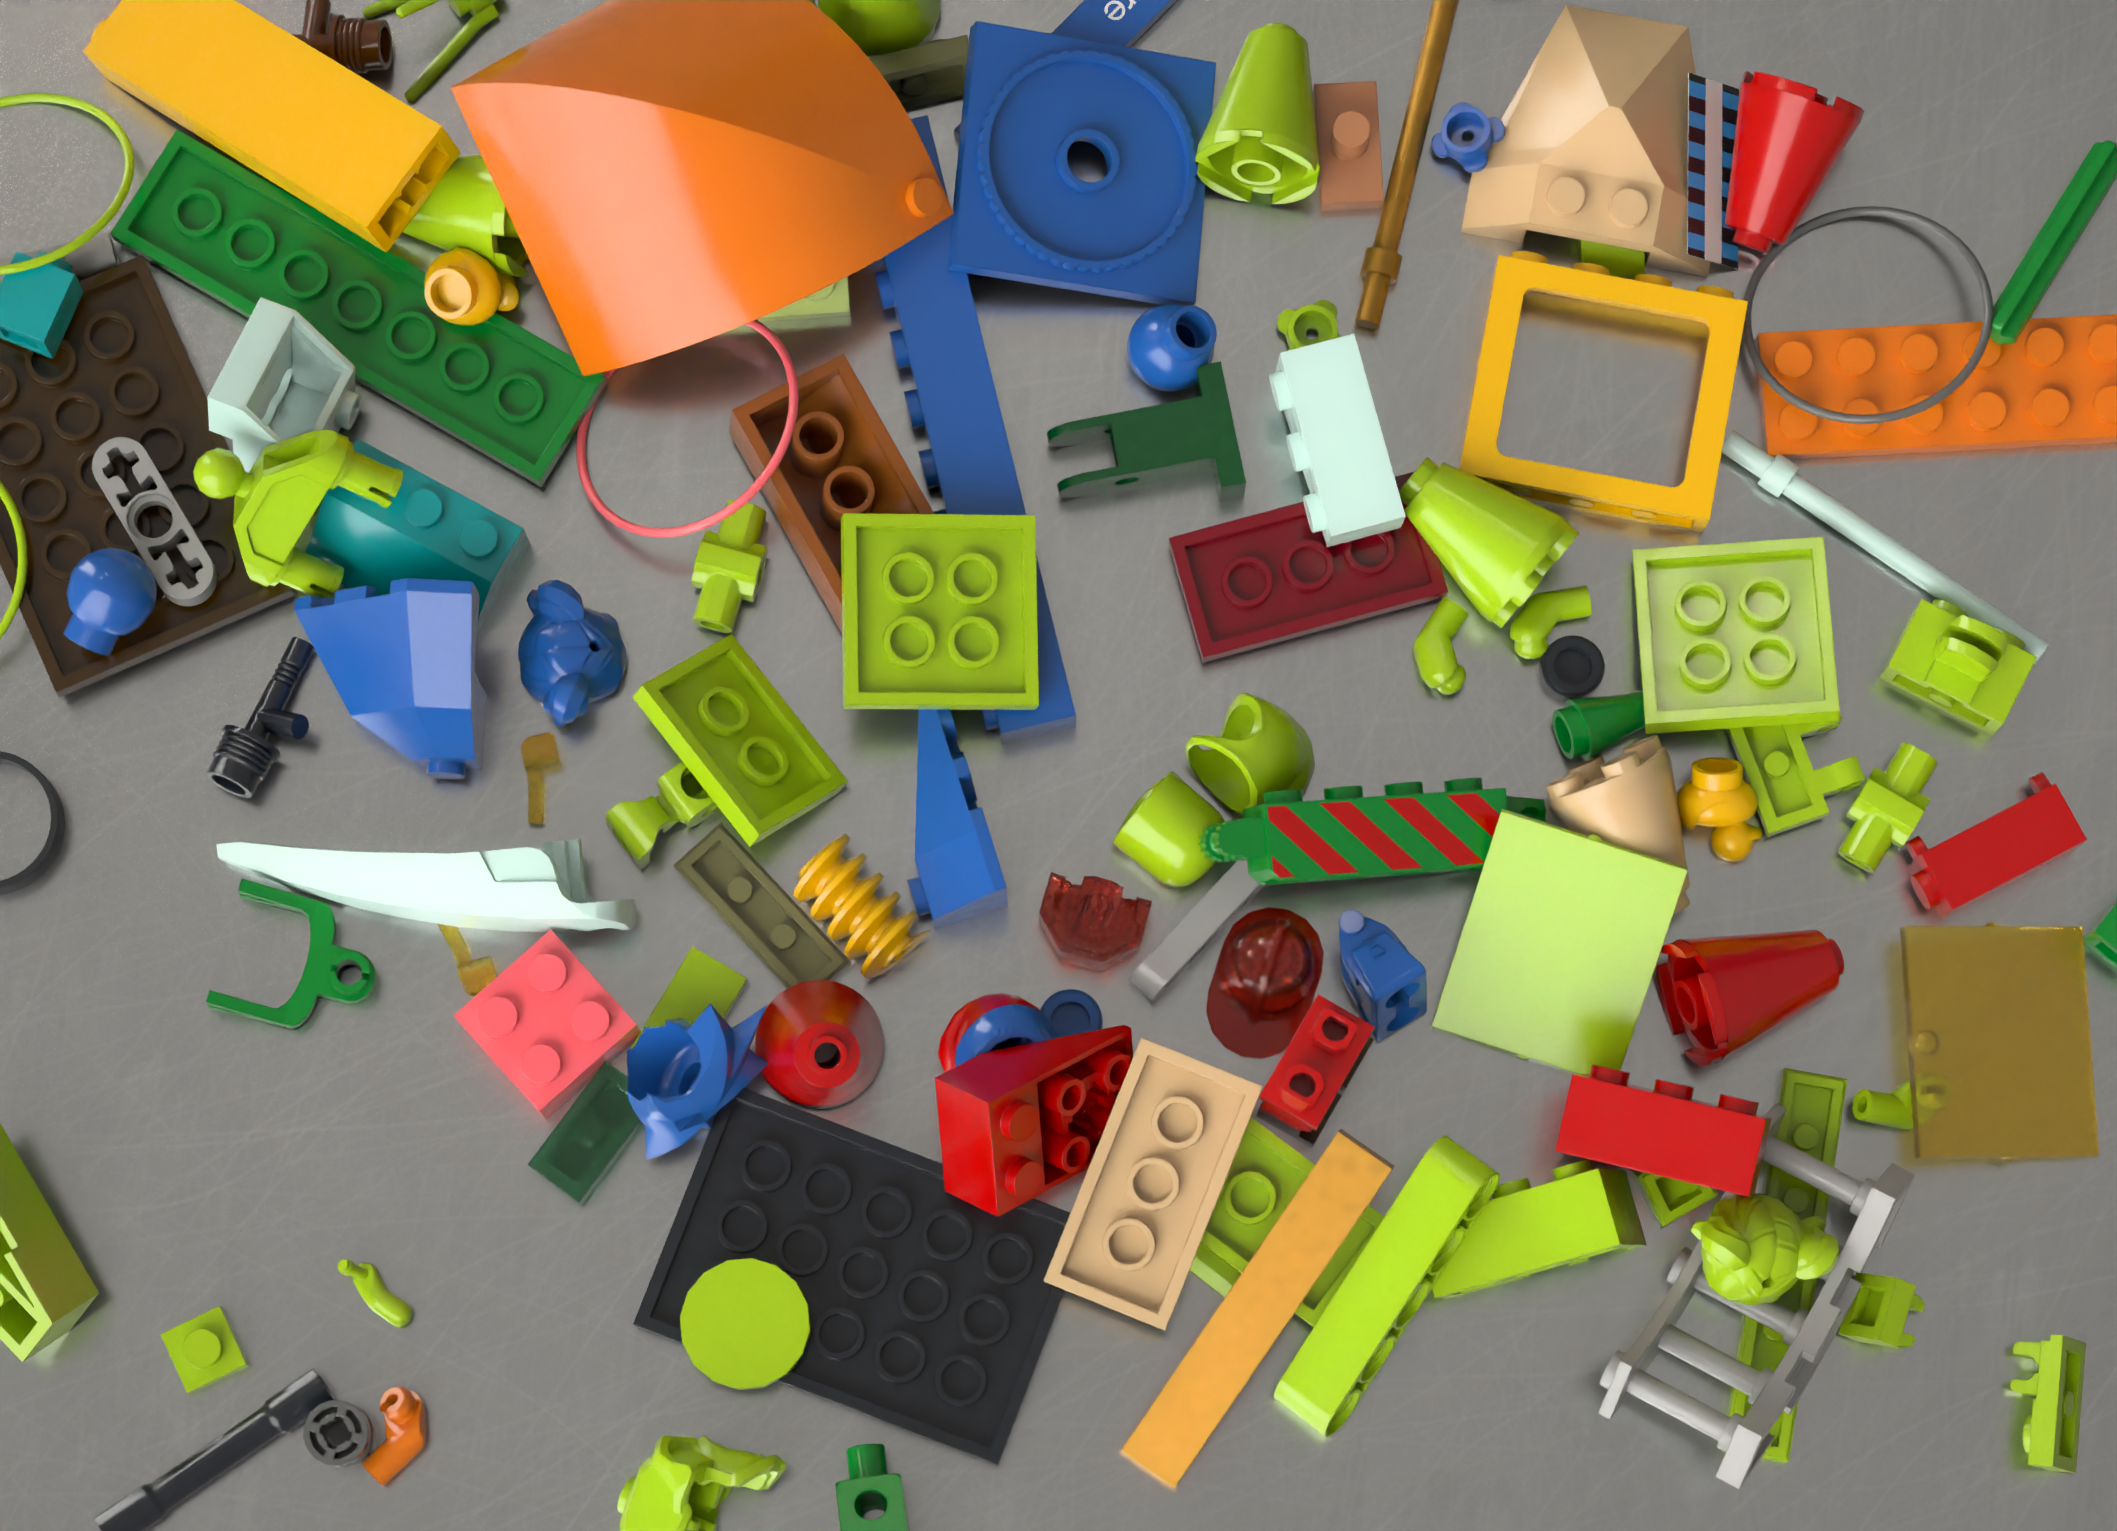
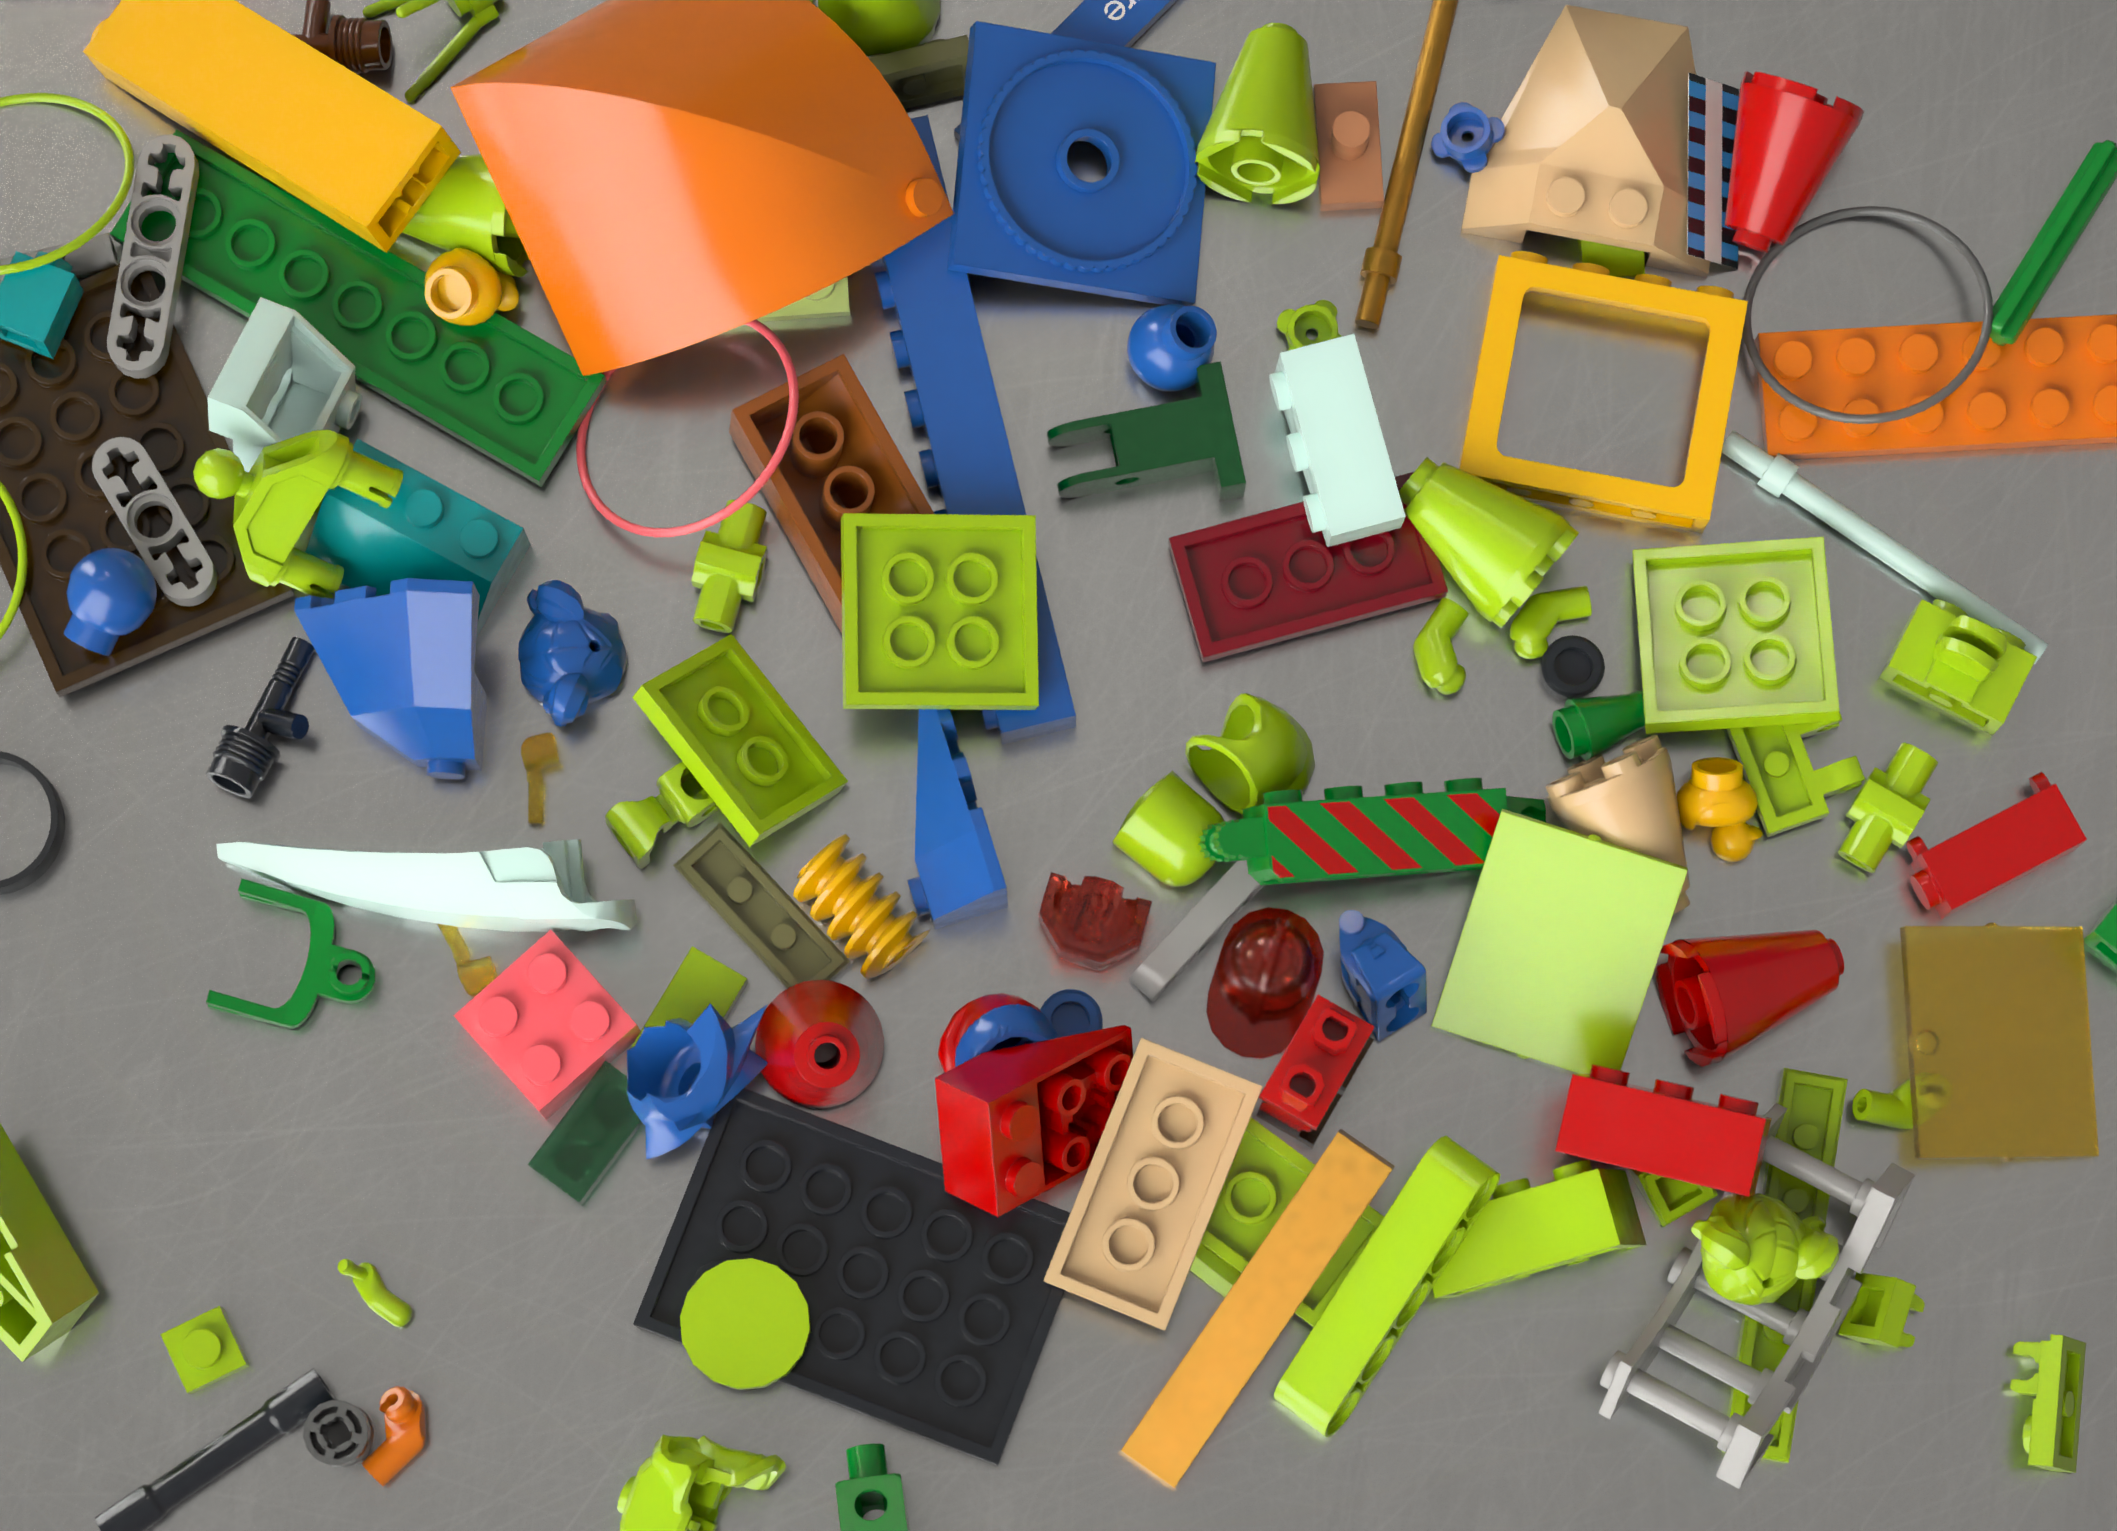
(159, 256): none -> light grey beam

